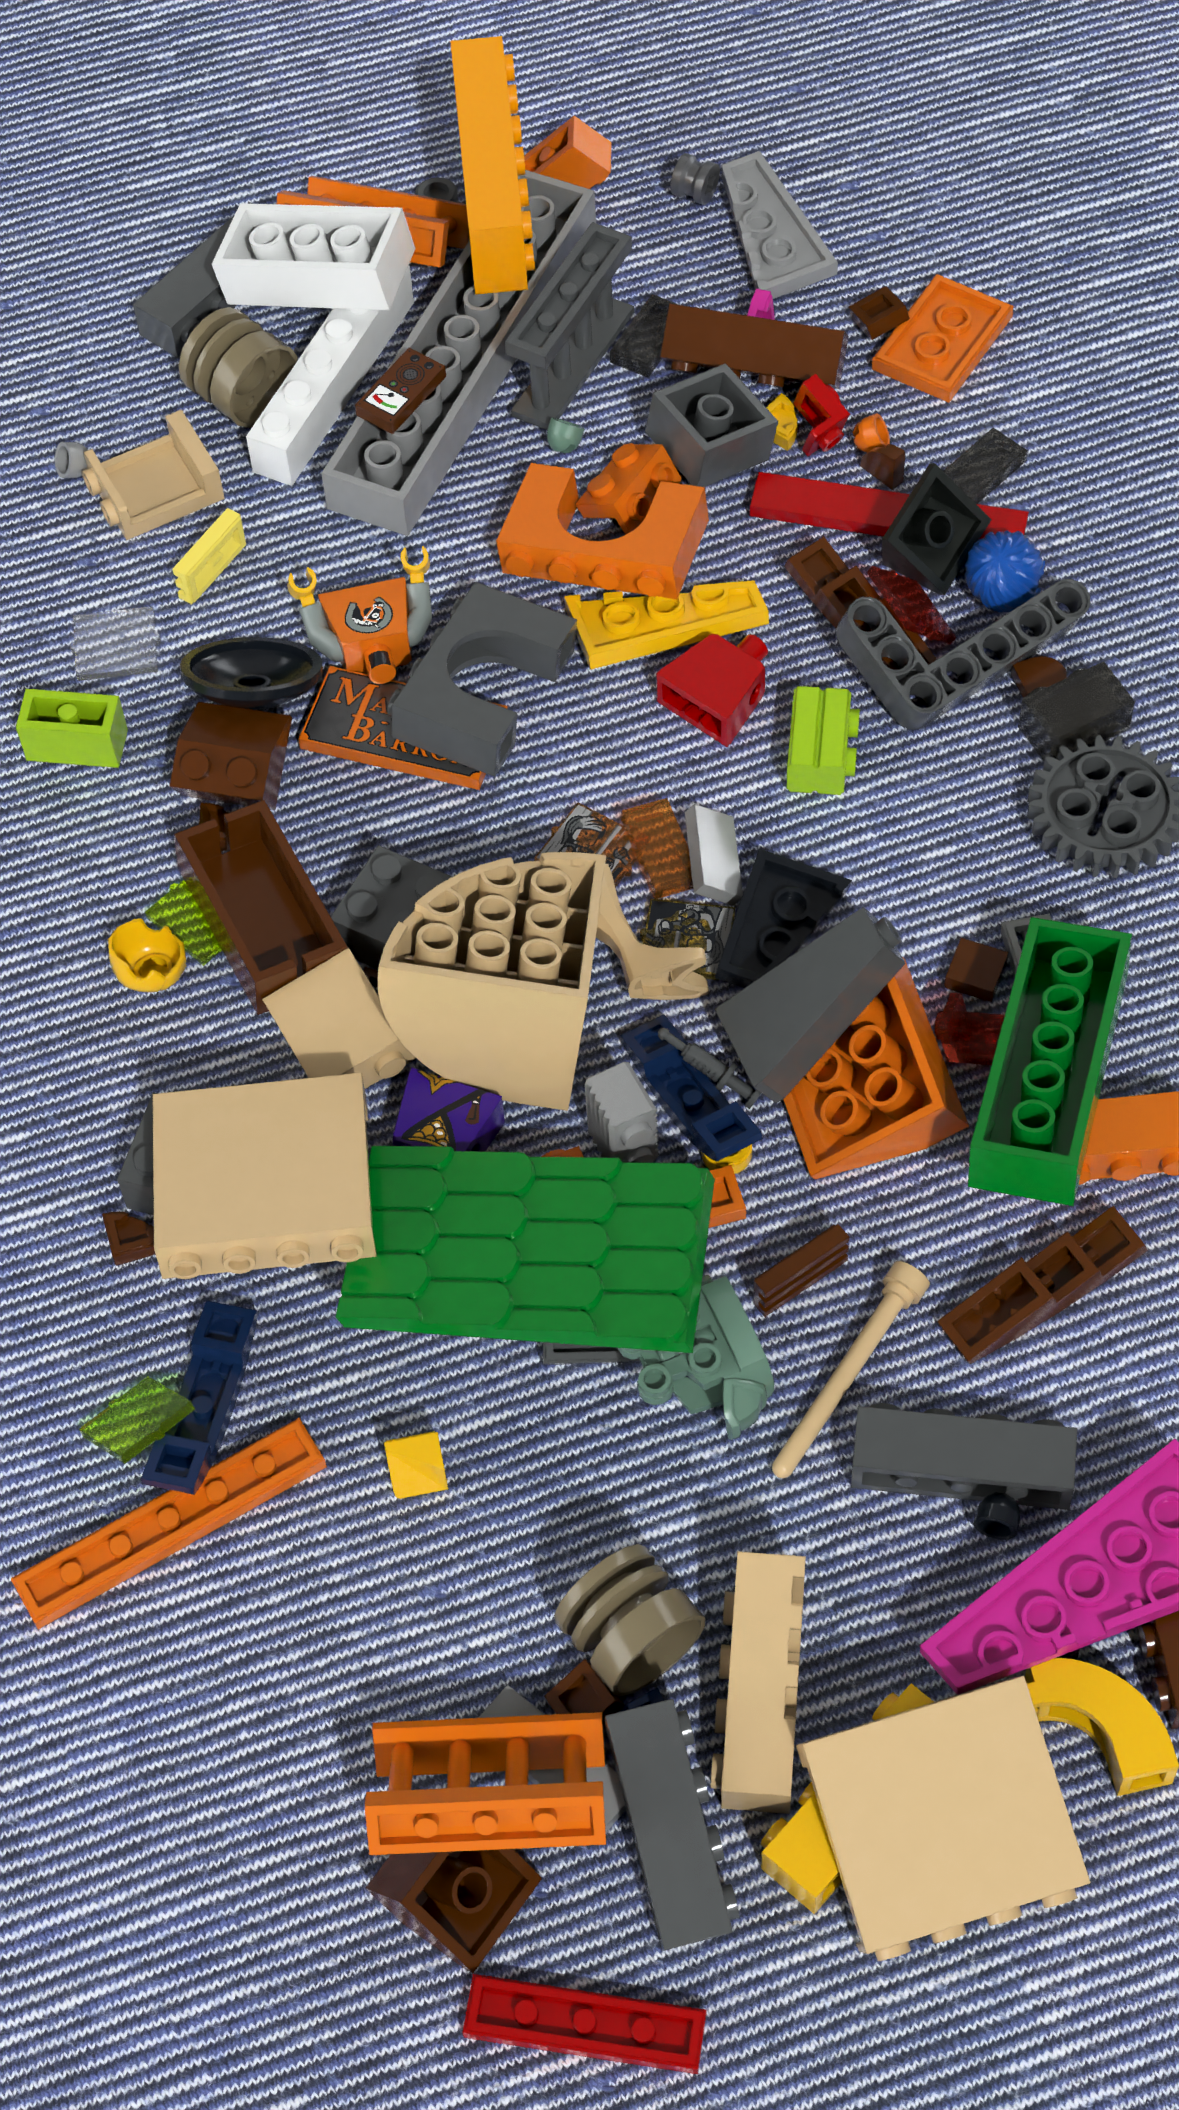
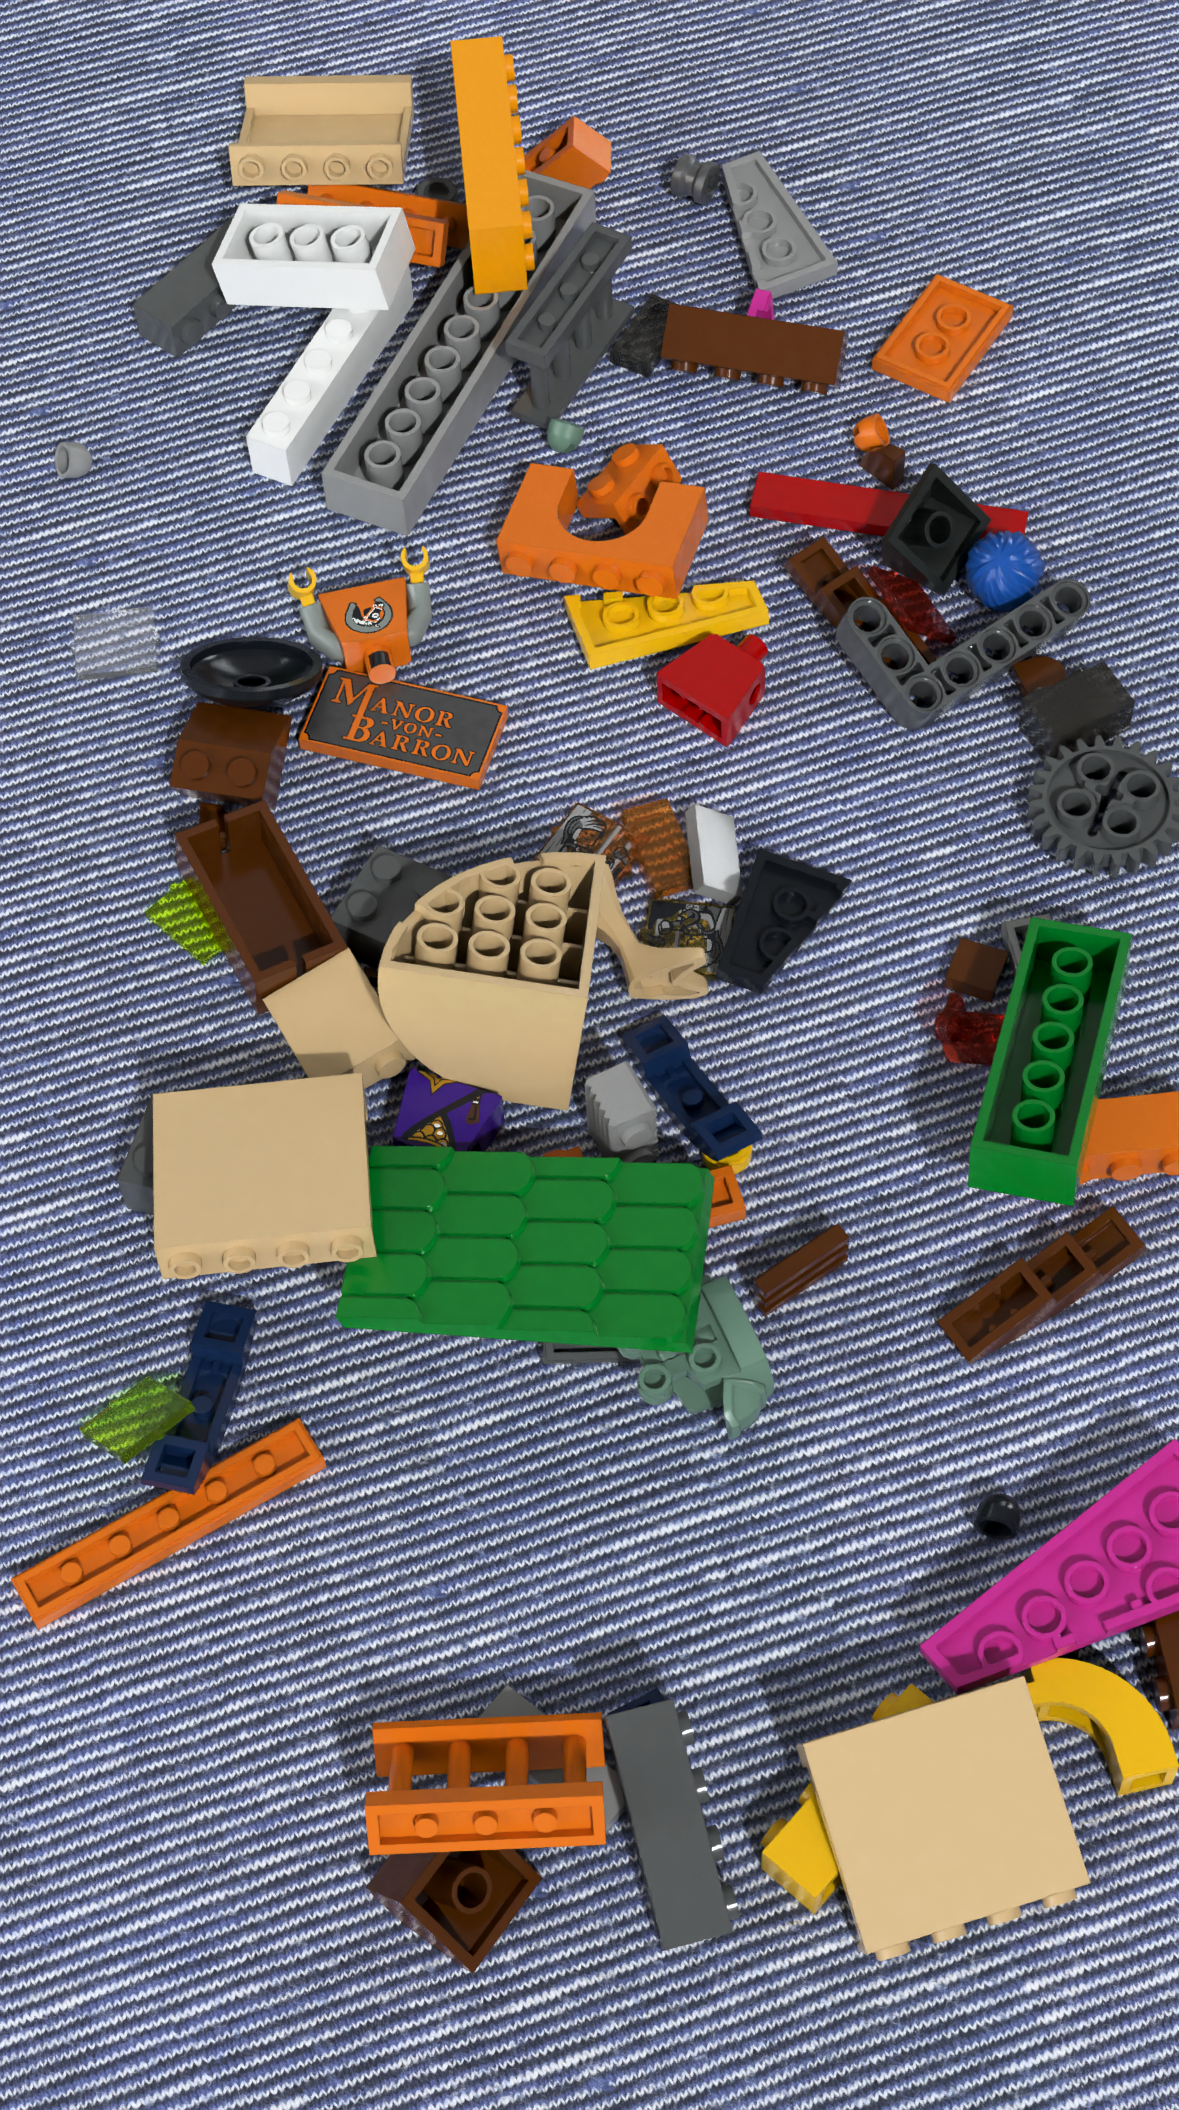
(72, 728): lime brick -> none
(128, 1237): reddish brown tile -> none
(146, 957): yellow hair -> none
(155, 480): tan panel -> none
(209, 556): light yellow tile -> none
(235, 364): dark tan wheel -> none
(324, 130): none -> tan panel
(400, 390): reddish brown tile -> none
(416, 1465): yellow slope -> none
(481, 629): dark grey arch -> none
(583, 1693): reddish brown tile -> none
(585, 2023): red tile -> none
(629, 1620): dark tan wheel -> none
(711, 426): dark grey brick -> none
(711, 1067): dark grey piece -> none
(761, 1685): tan wedge -> none
(787, 425): yellow tile -> none
(809, 1000): dark grey slope -> none
(819, 740): lime brick -> none
(823, 411): red bracket -> none
(876, 1088): orange slope -> none
(878, 312): reddish brown tile -> none
(902, 1287): tan piece -> none
(964, 1456): dark grey brick -> none
(986, 465): clear smoke tile -> none

